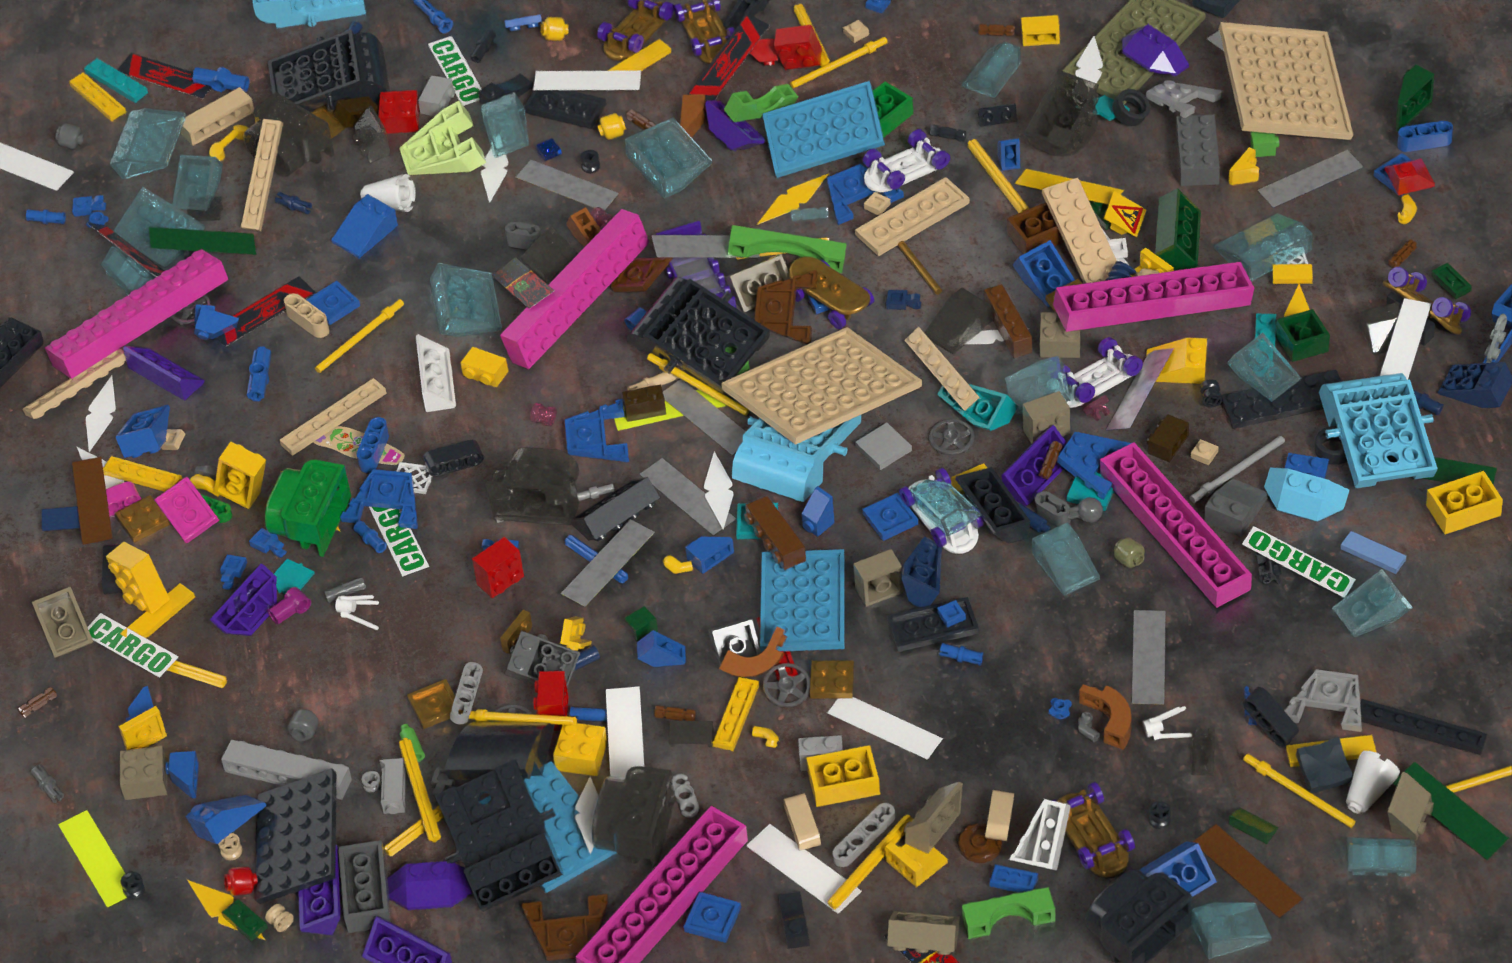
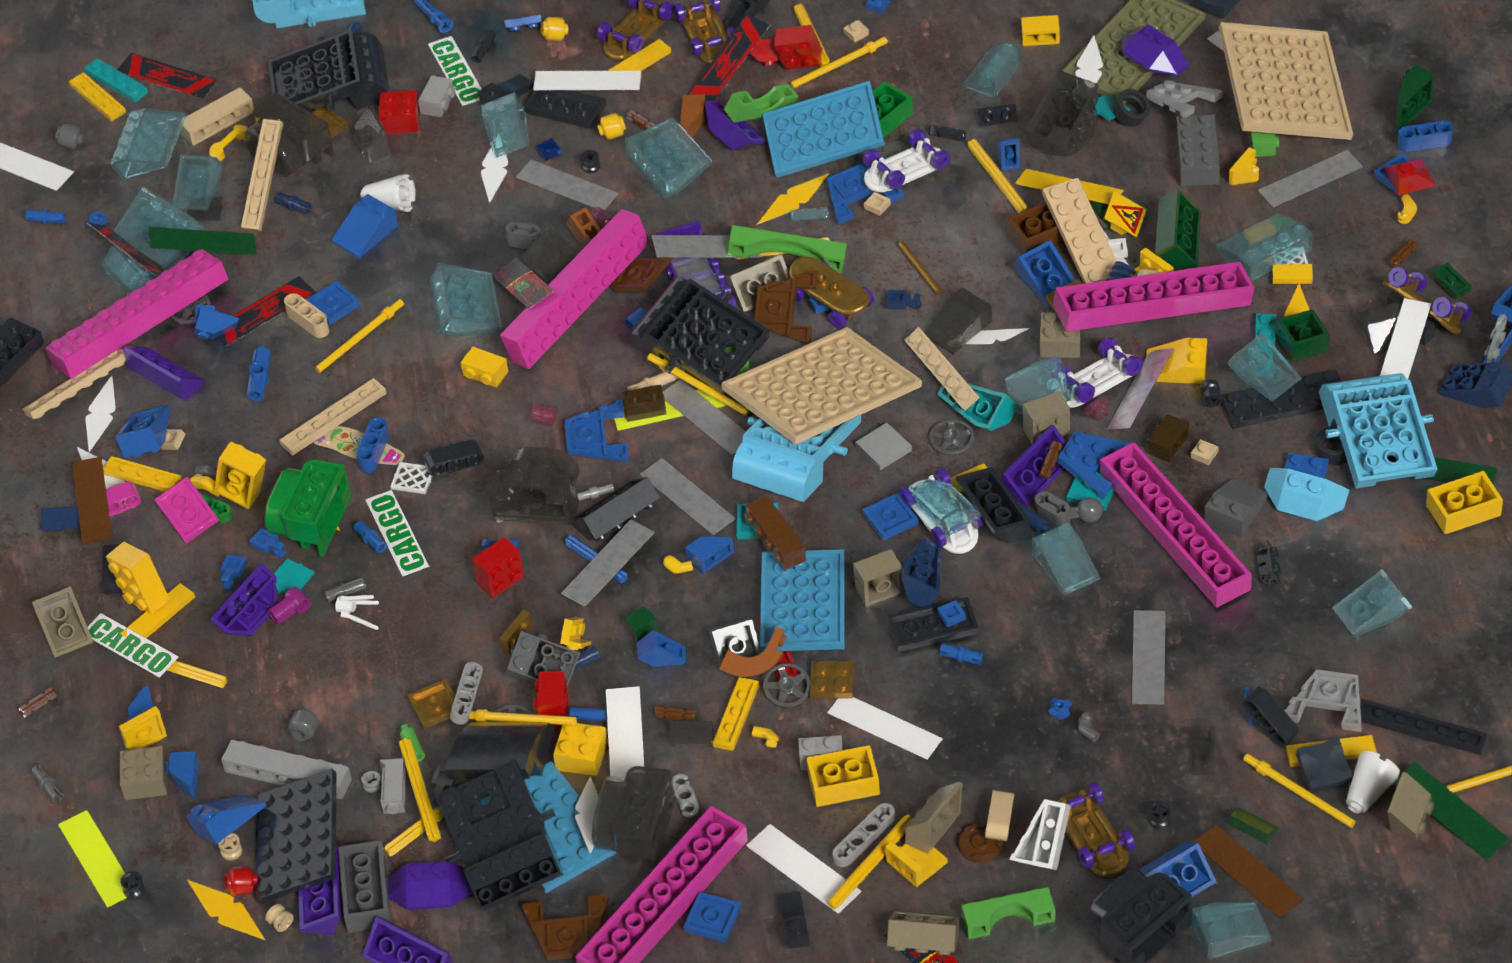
(86, 205): blue plate -> none
(142, 518): pearl gold plate -> none
(220, 79): blue piece -> none
(244, 920): dark green plate -> none
(350, 110): dark brown brick -> none
(385, 490): blue wing -> none
(435, 375): white slope -> none
(438, 147): yellowish green wedge -> none
(719, 495): white sticker -> none
(802, 822): tan beam -> none
(818, 512): blue slope -> none
(912, 216): tan plate -> none
(996, 30): reddish brown axle -> none
(1008, 321): reddish brown brick -> none
(1013, 879): blue plate -> none
(1115, 707): dark orange arch -> none
(1129, 552): olive head -> none
(1154, 725): white plant -> none
(1209, 488): light grey bar -> none
(1299, 561): sticker -> none
(1373, 552): medium blue tile -> none
(1381, 856): clear light blue slope -> none
(1427, 403): dark blue pin -> none

